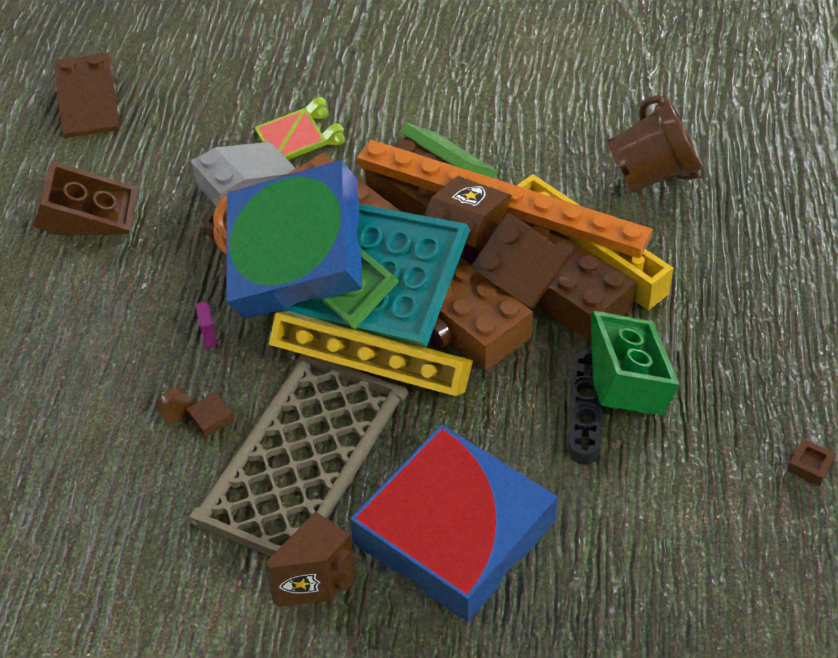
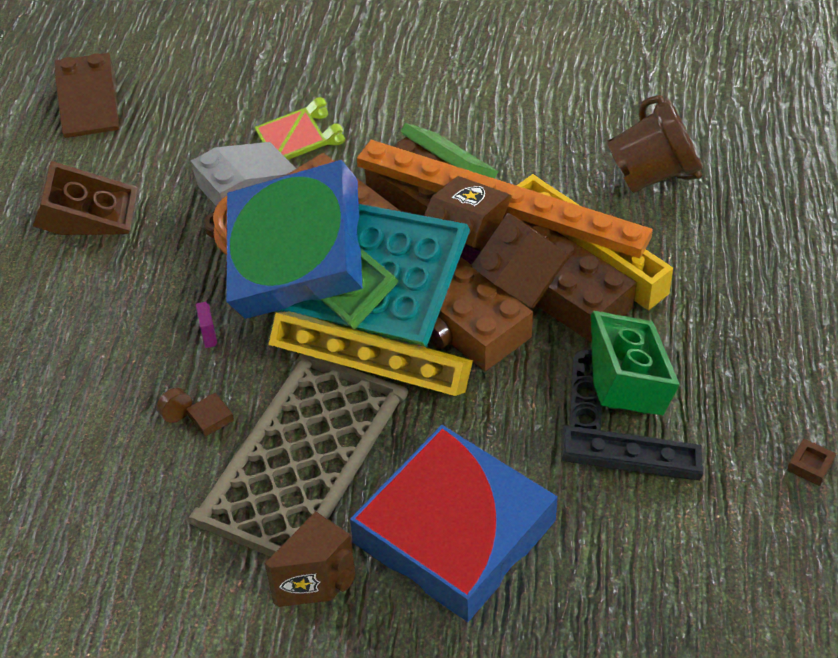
(631, 452): none -> black tile

